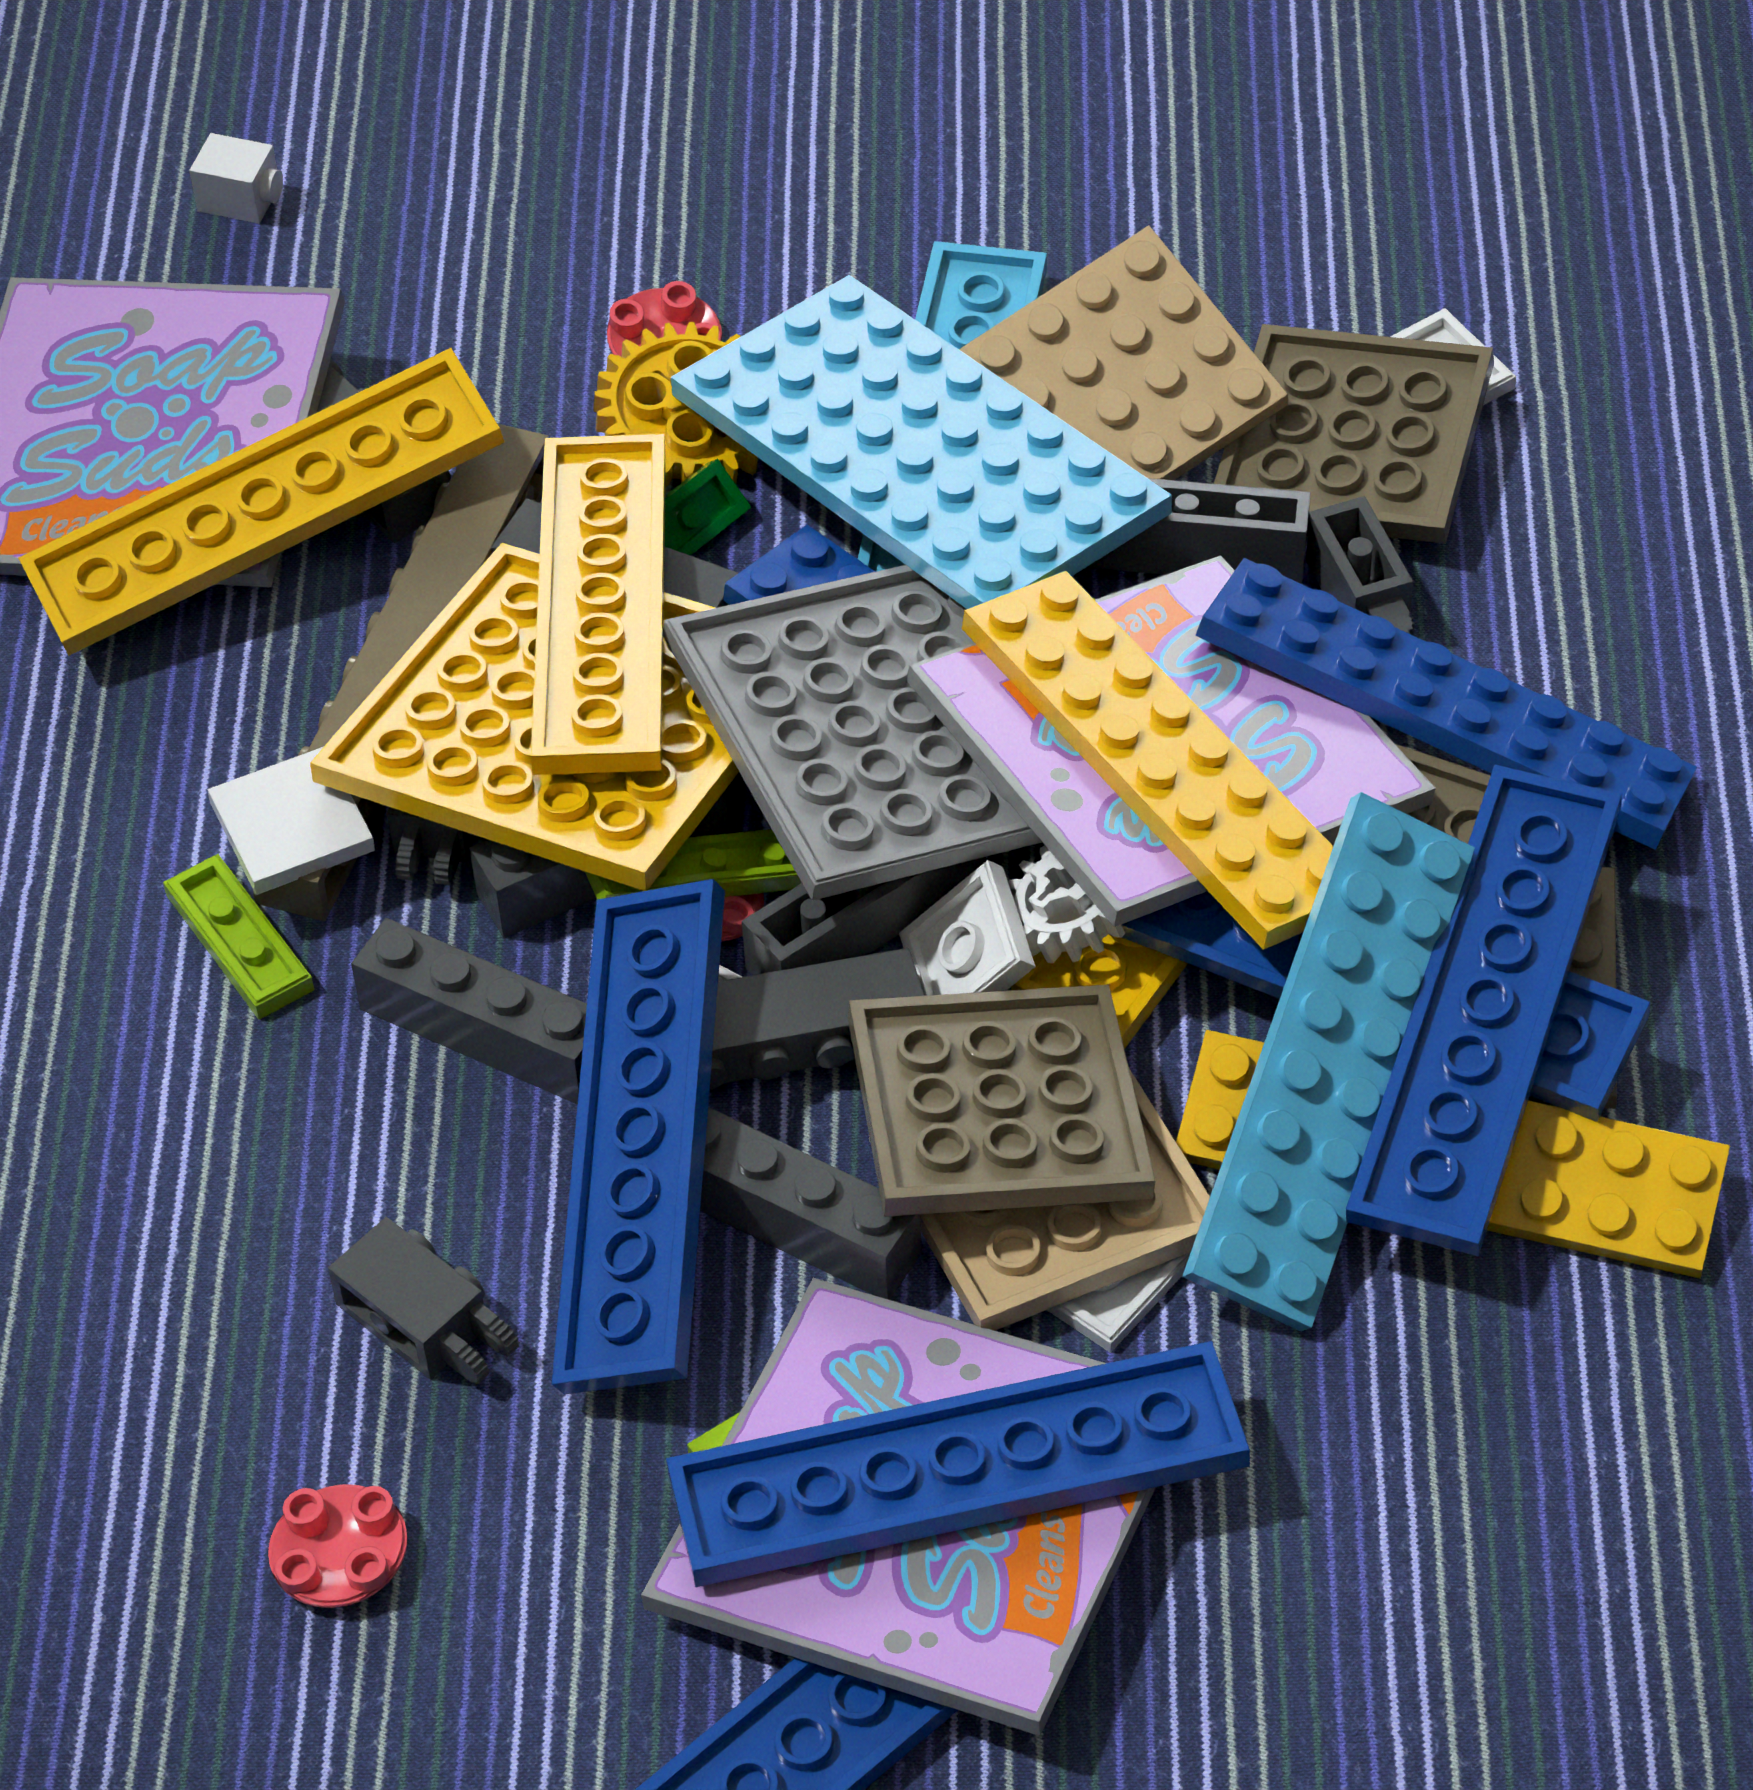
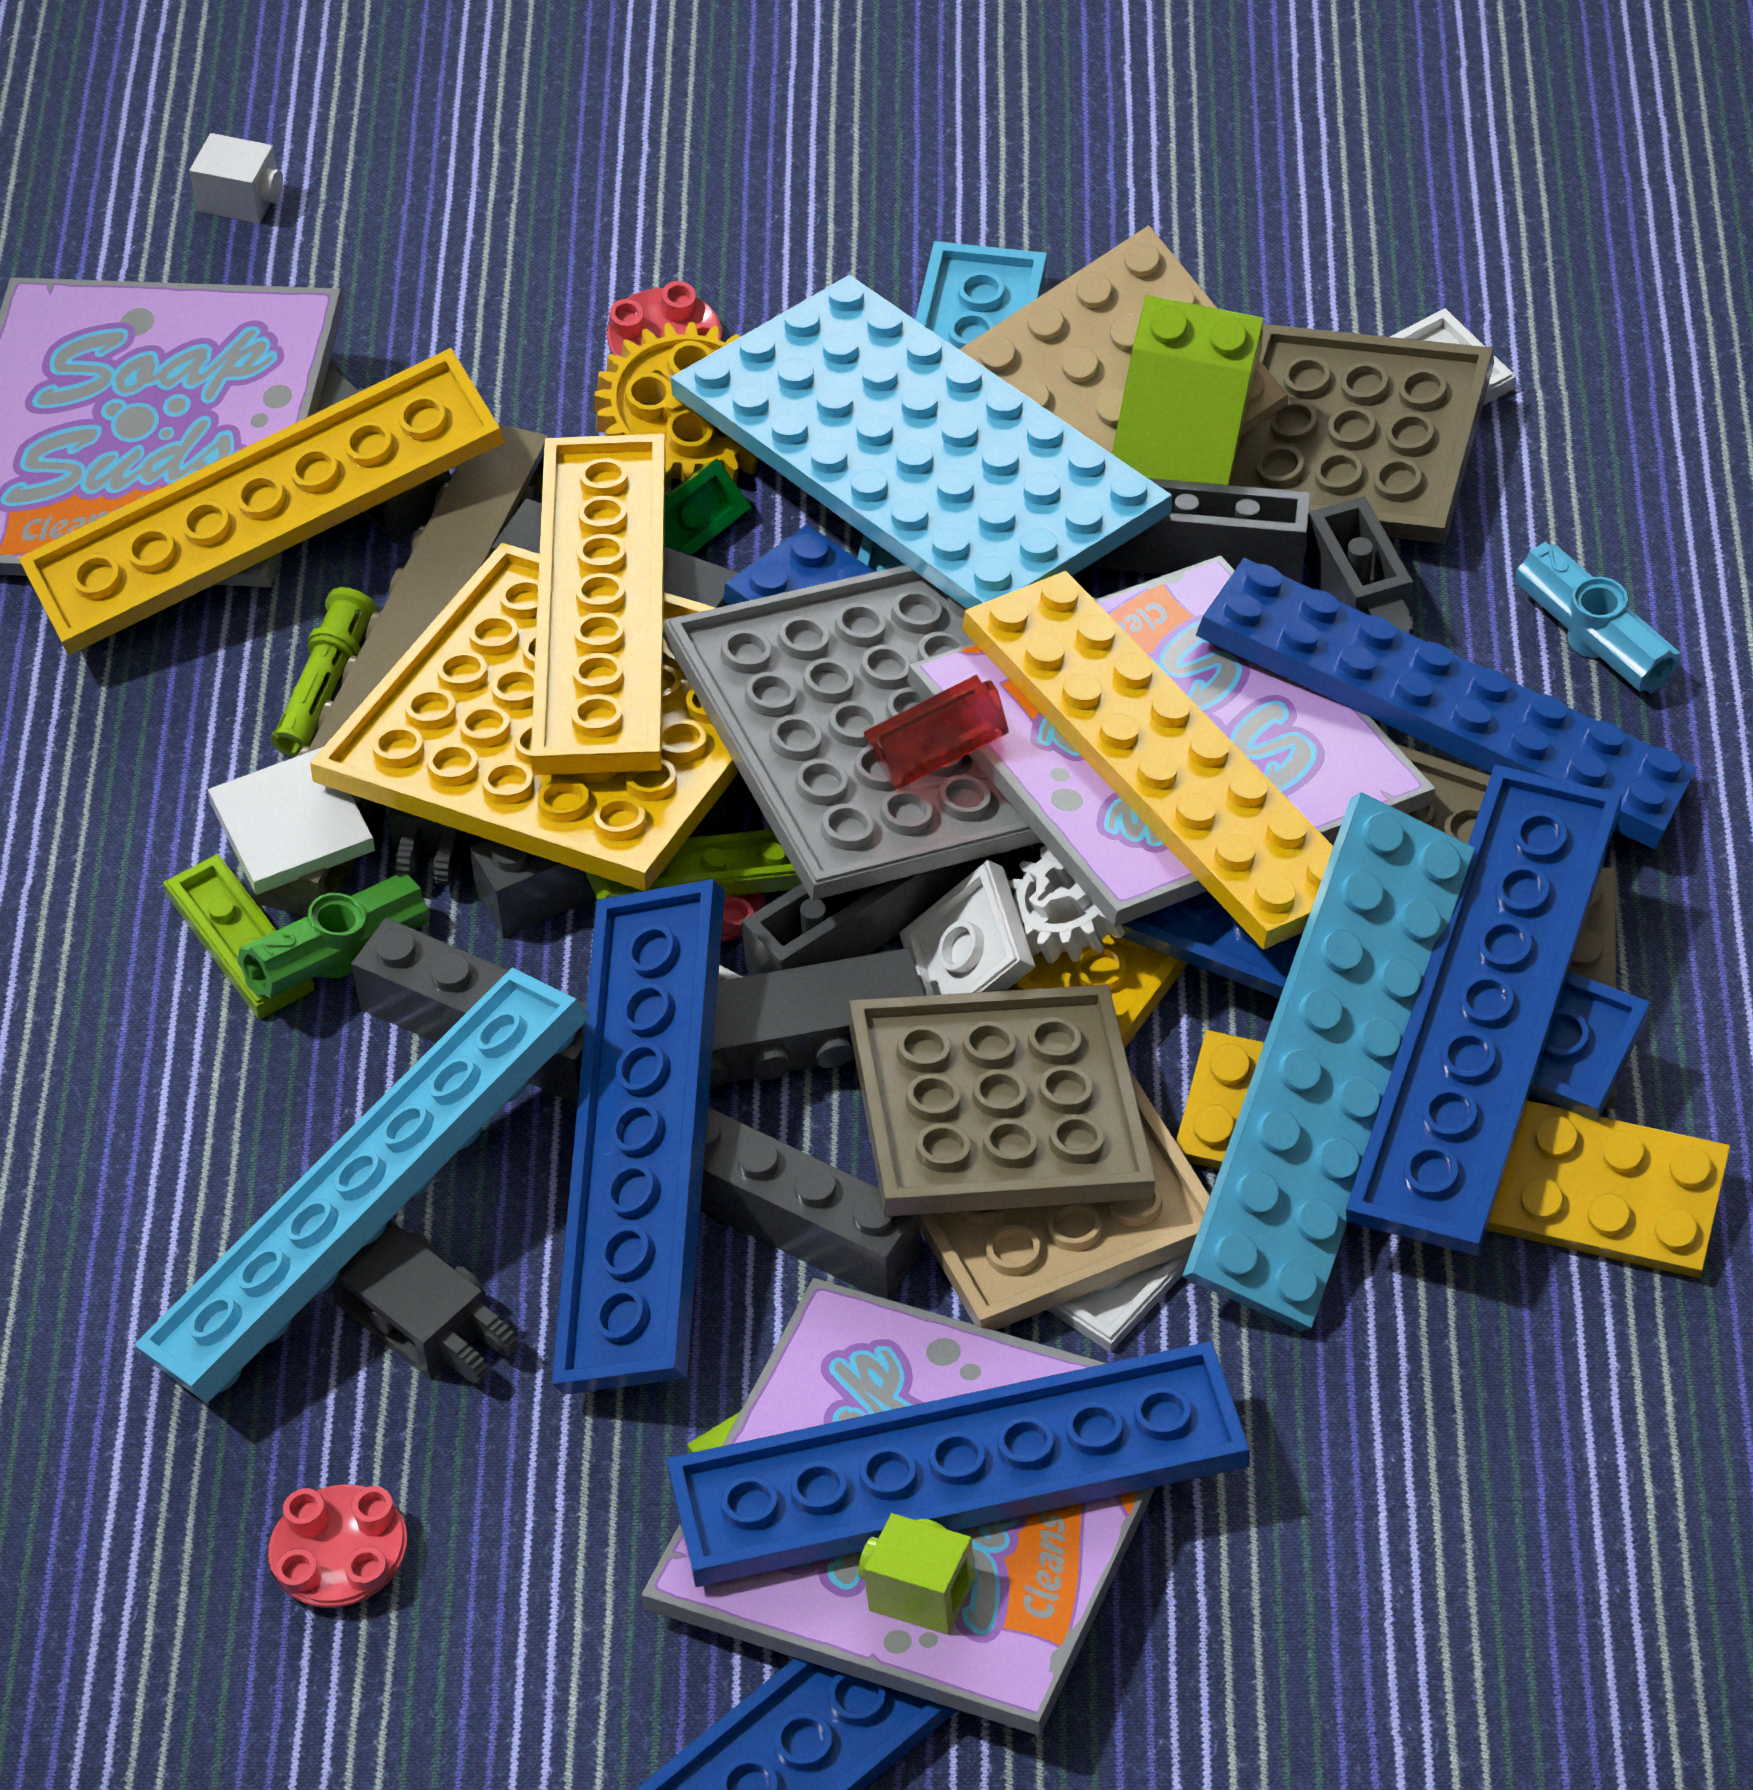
(329, 651): none -> lime pin
(329, 935): none -> bright green piece
(361, 1184): none -> medium azure plate
(918, 1572): none -> lime brick
(937, 731): none -> clear red panel
(1187, 391): none -> lime slope
(1597, 617): none -> medium azure piece

